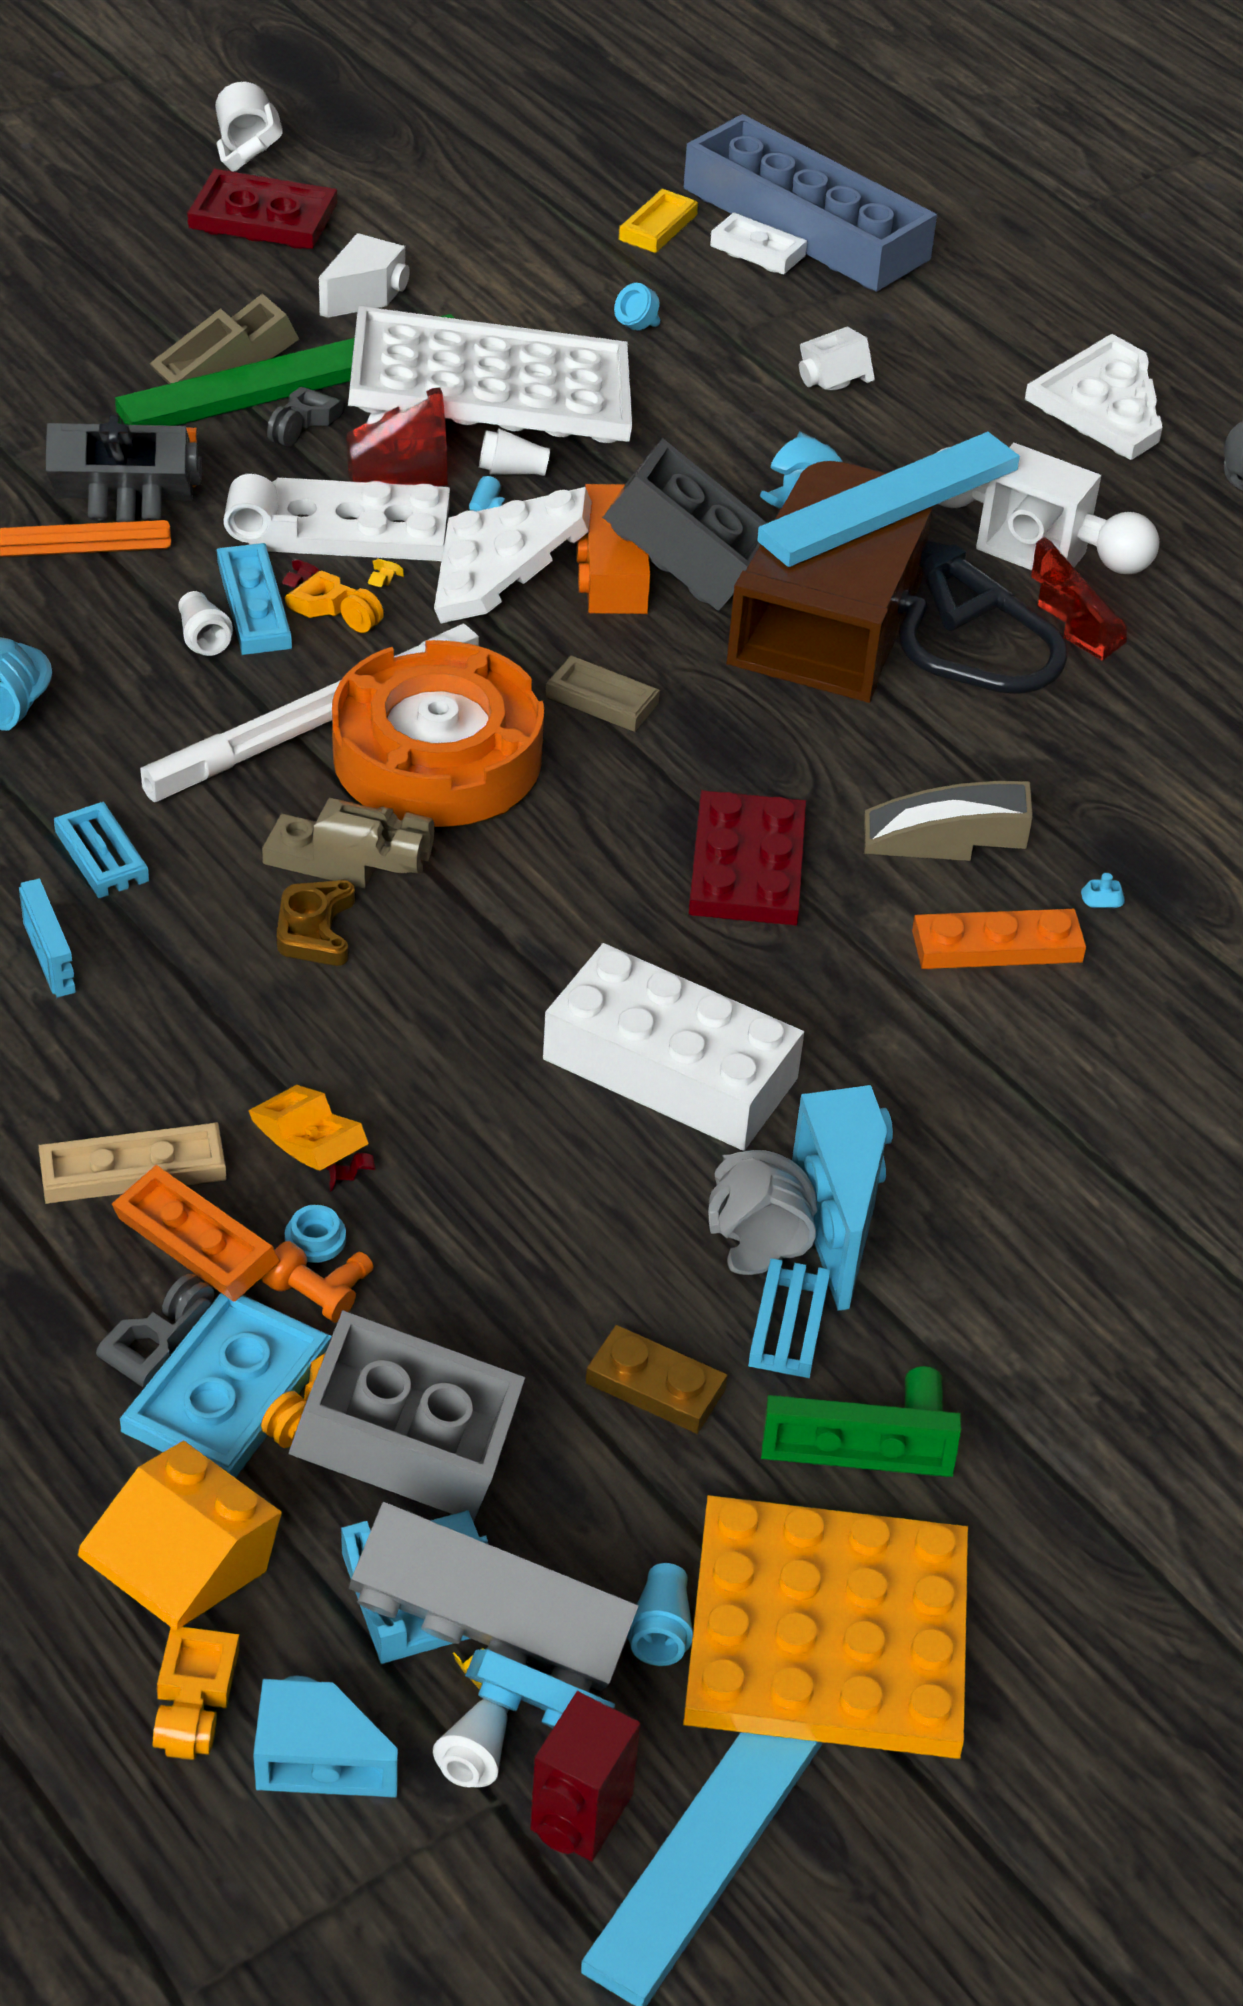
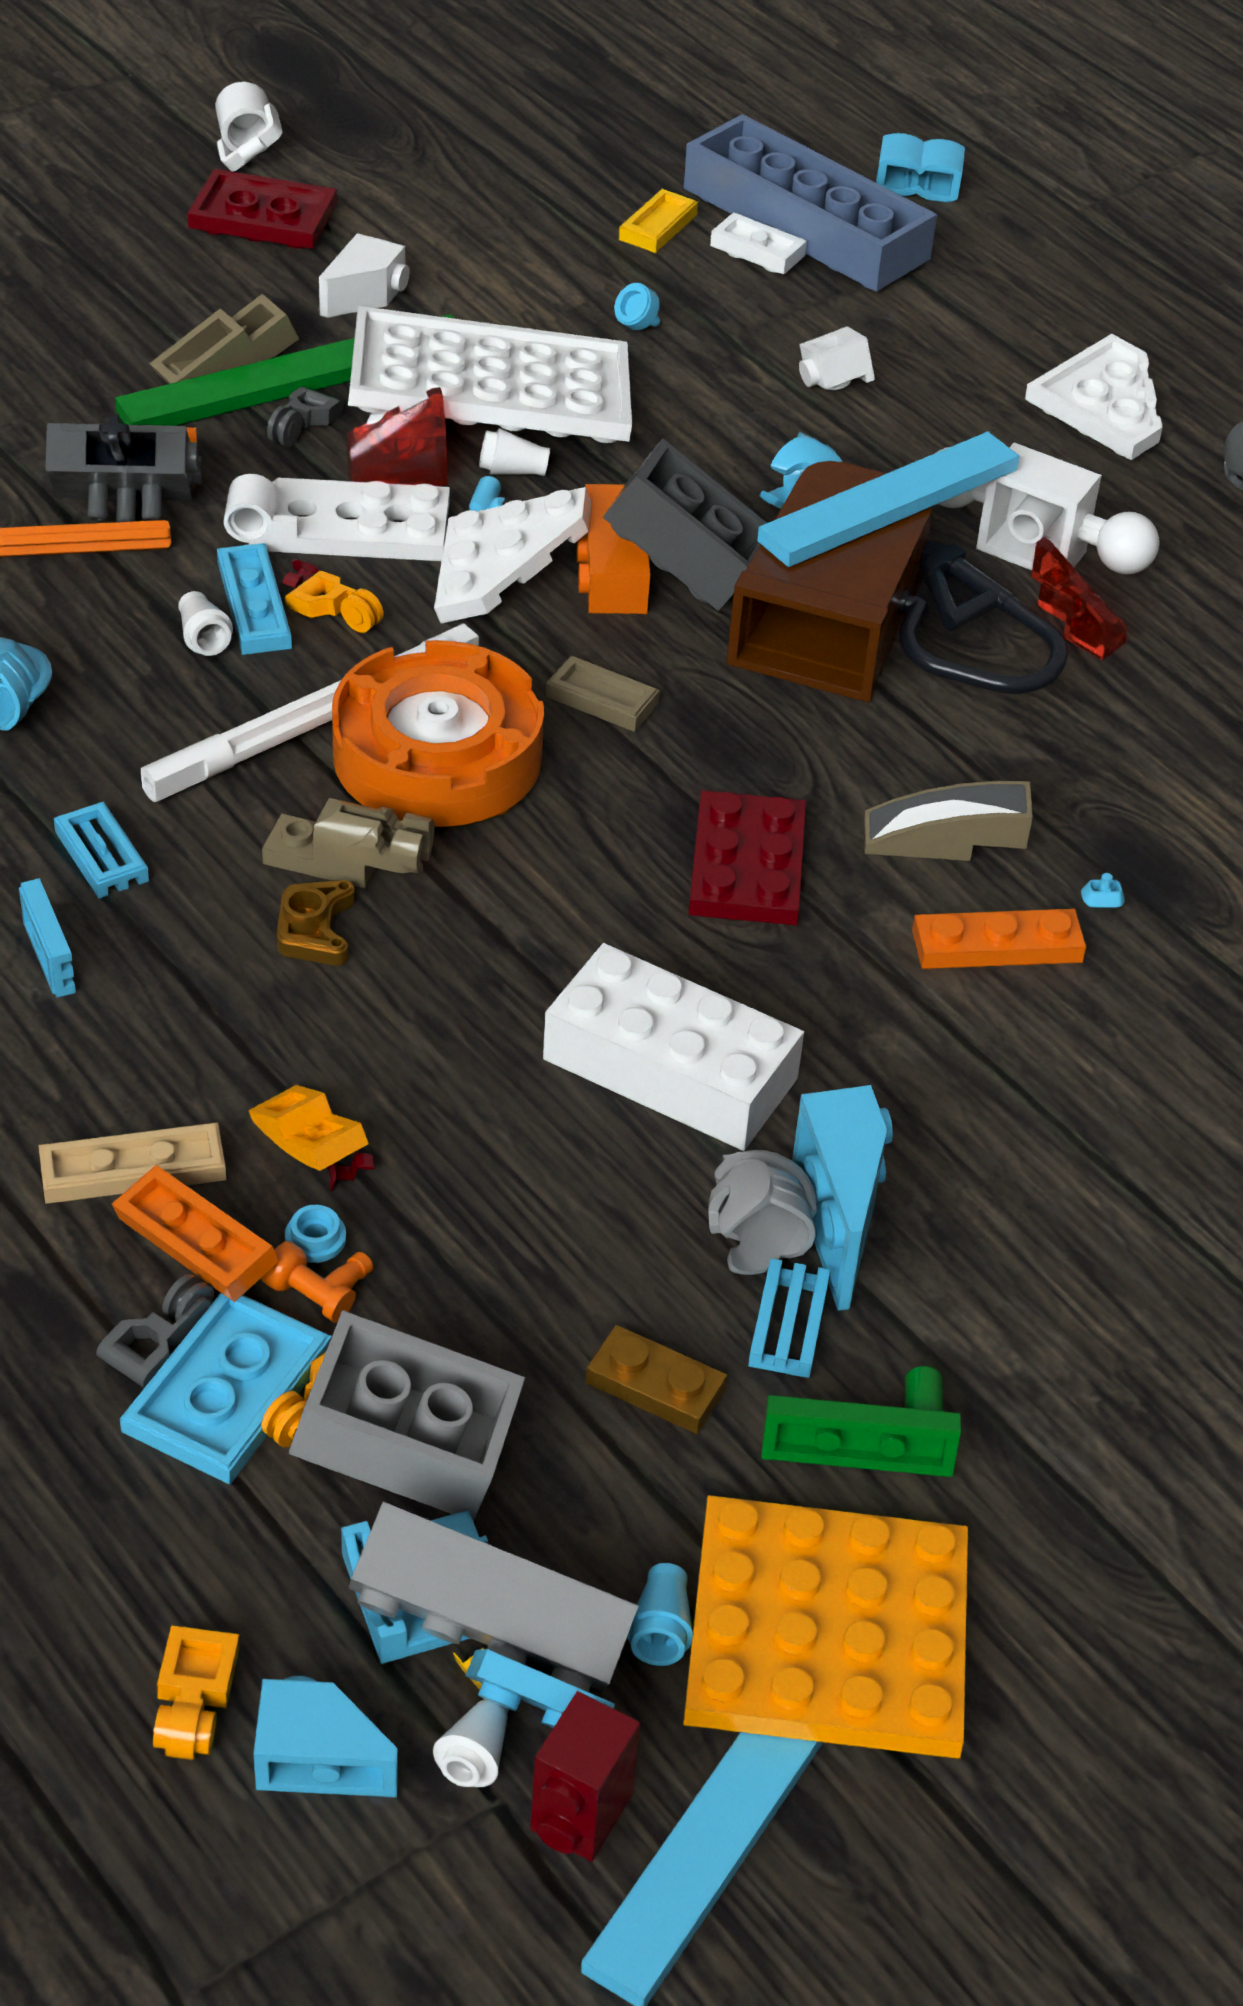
(182, 1535): light orange slope -> none
(386, 572): yellow piece -> none
(921, 168): none -> medium azure brick

